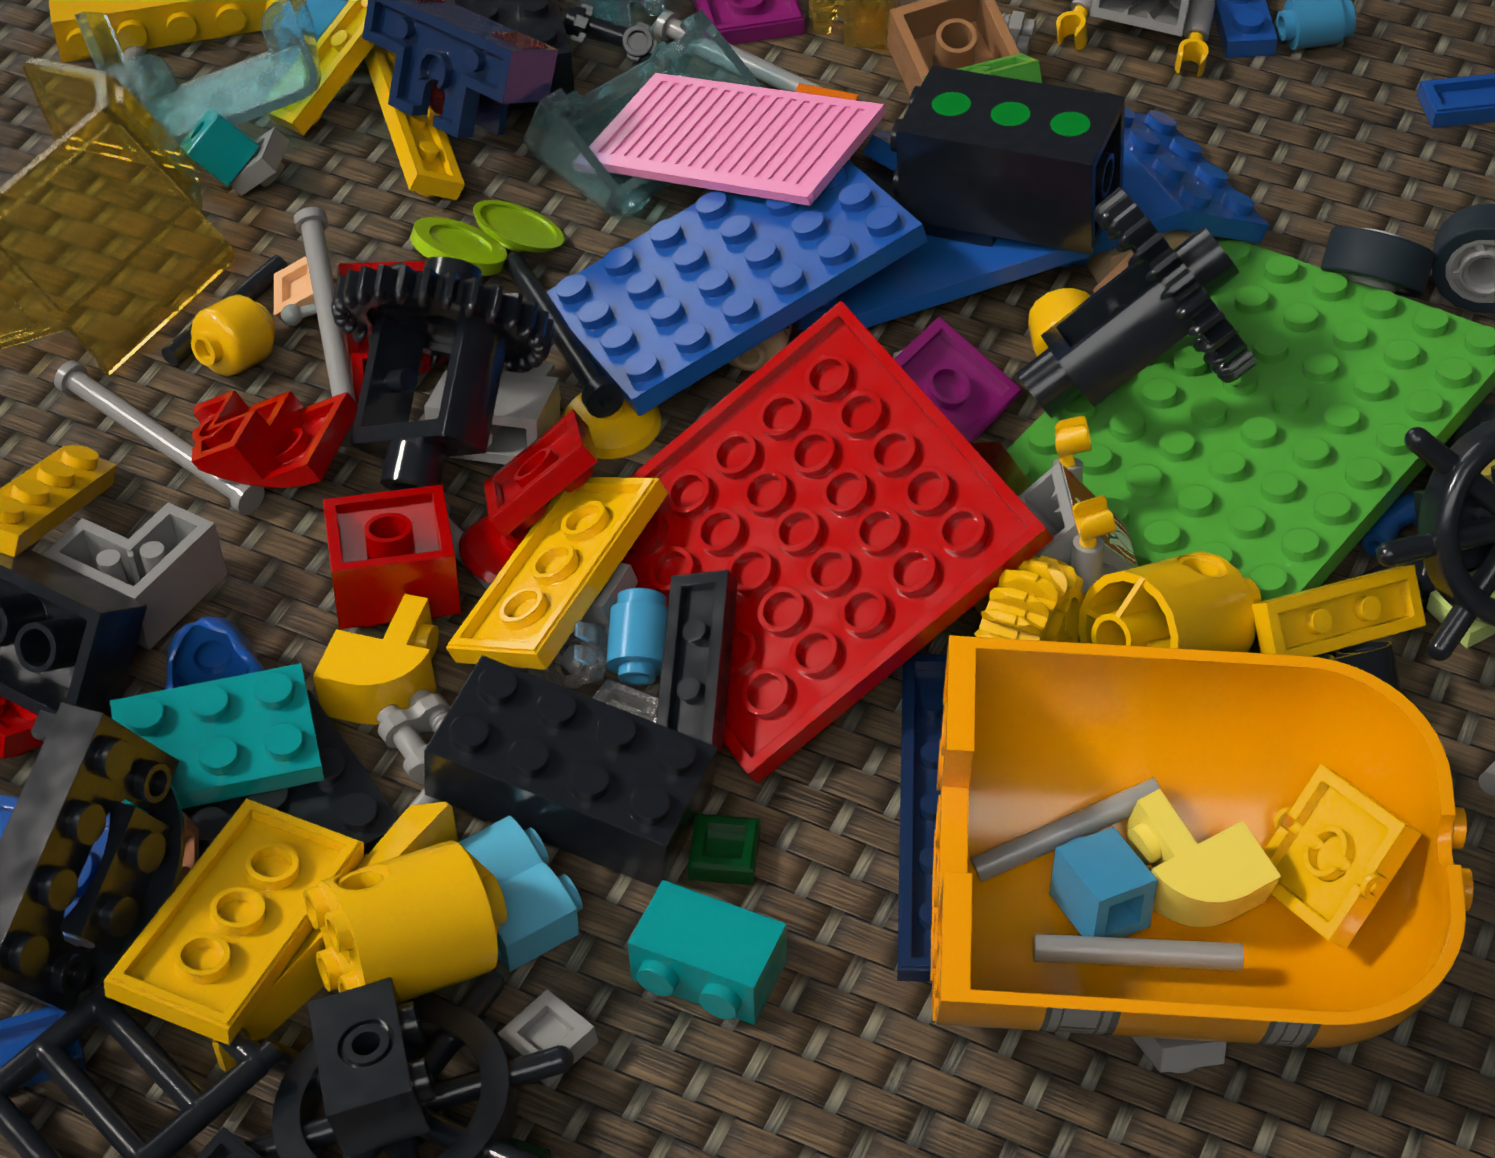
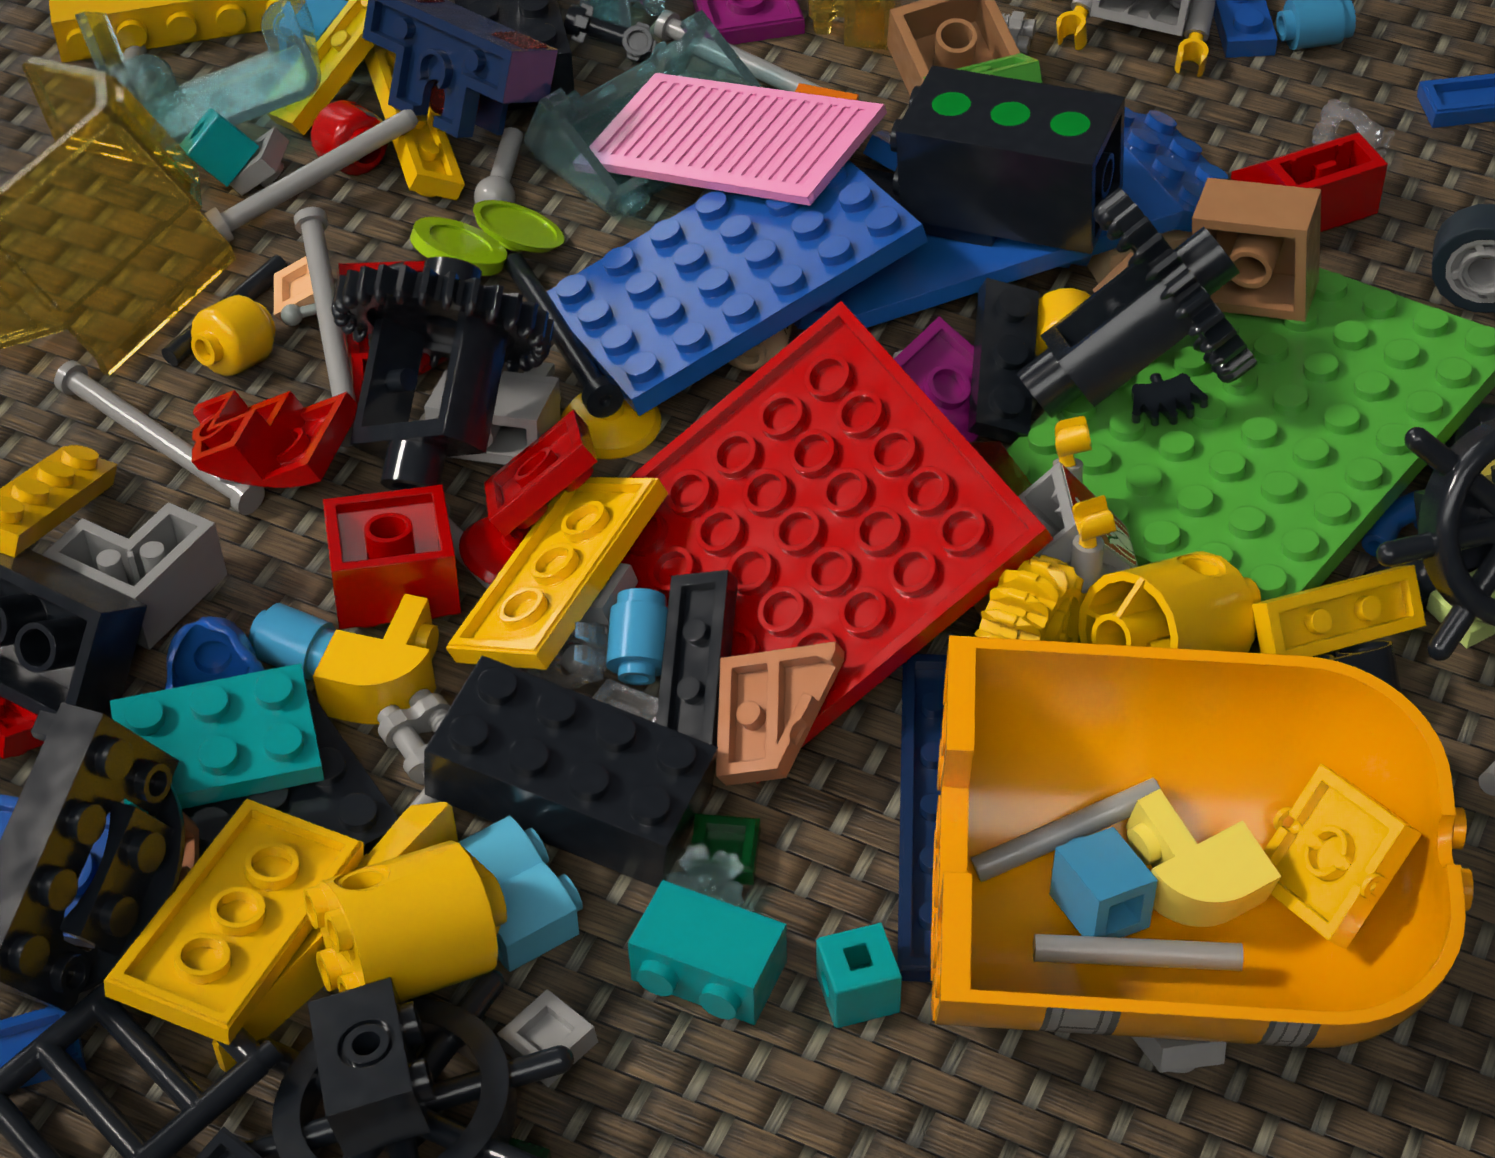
(290, 637): none -> dark azure brick
(311, 174): none -> light grey bar
(340, 123): none -> red head
(498, 184): none -> light grey bar
(710, 876): none -> clear light blue plant
(769, 708): none -> nougat wing
(858, 975): none -> teal piece
(1002, 347): none -> black plate
(1165, 398): none -> black piece
(1271, 240): none -> medium nougat brick
(1337, 111): none -> clear piece
(1344, 170): none -> red slope
(1378, 259): black wheel -> none

